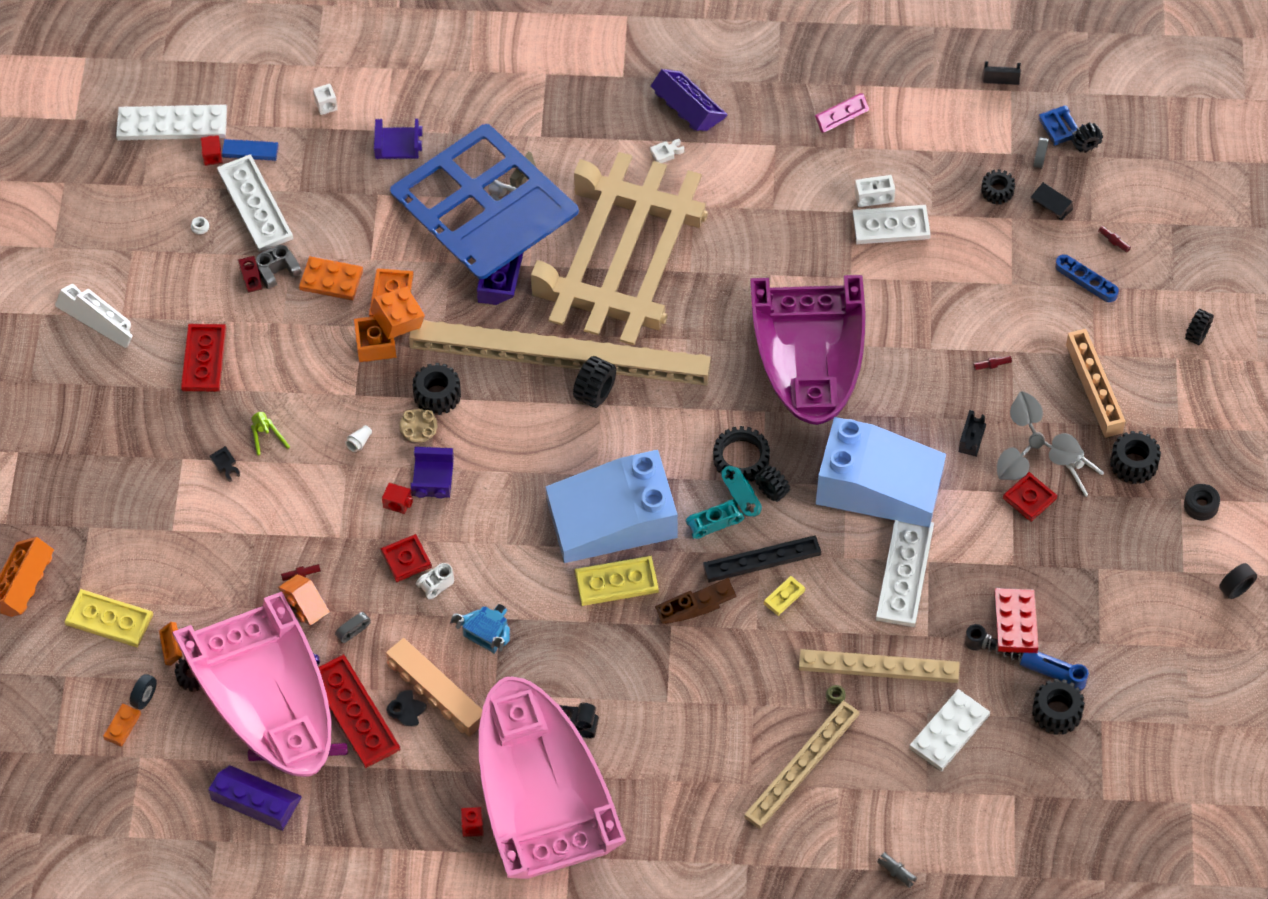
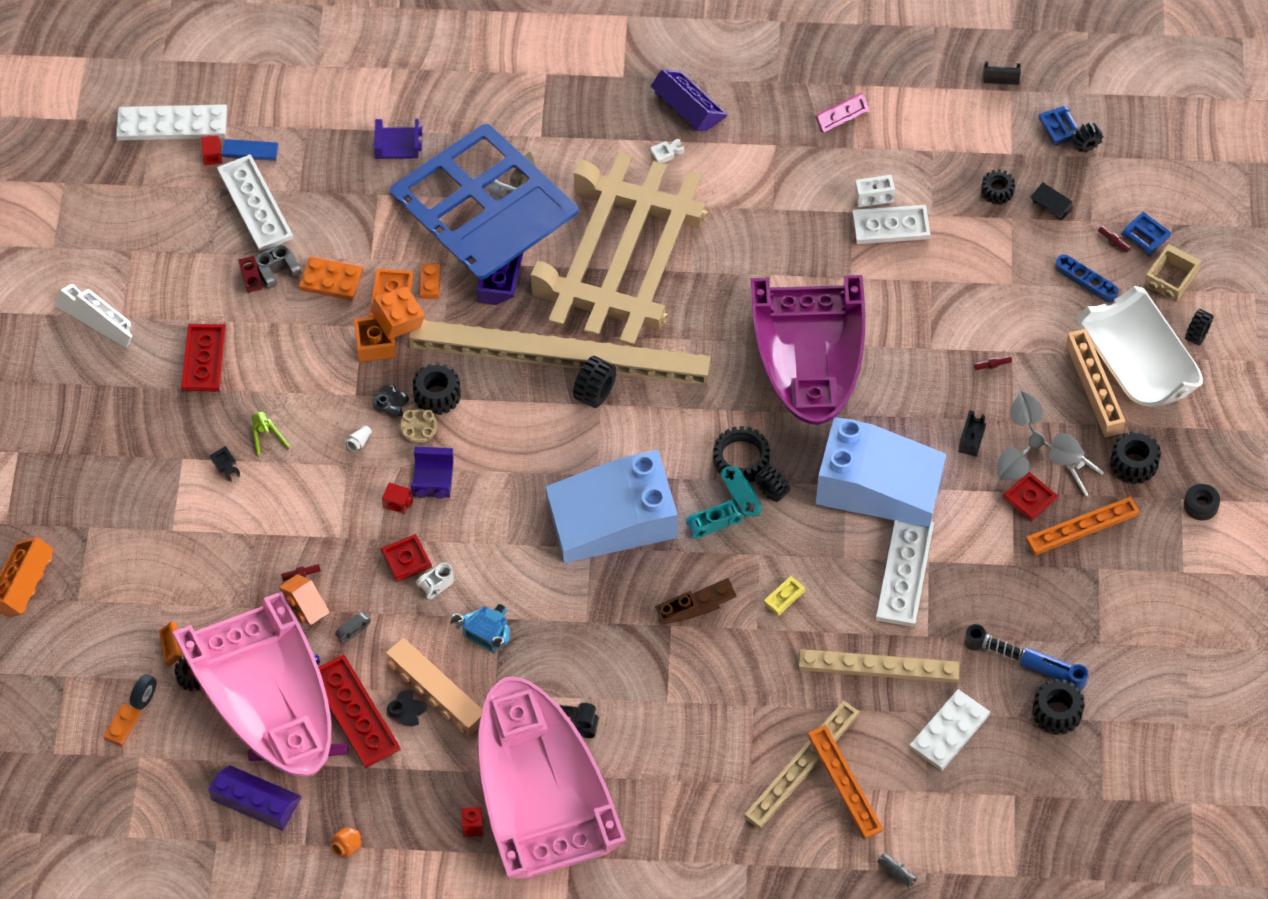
(109, 618): light yellow tile -> none
(199, 221): white plate -> none
(325, 99): white brick -> none
(346, 842): none -> orange head
(390, 401): none -> black plate
(430, 281): none -> orange plate
(616, 580): light yellow tile -> none
(762, 558): black plate -> none
(835, 689): olive plate -> none
(845, 782): none -> orange plate
(1016, 620): plate -> none
(1041, 153): dark grey beam -> none
(1082, 526): none -> orange plate
(1141, 349): none -> white panel
(1150, 230): none -> blue plate
(1179, 259): none -> tan window
(1238, 581): black tyre -> none

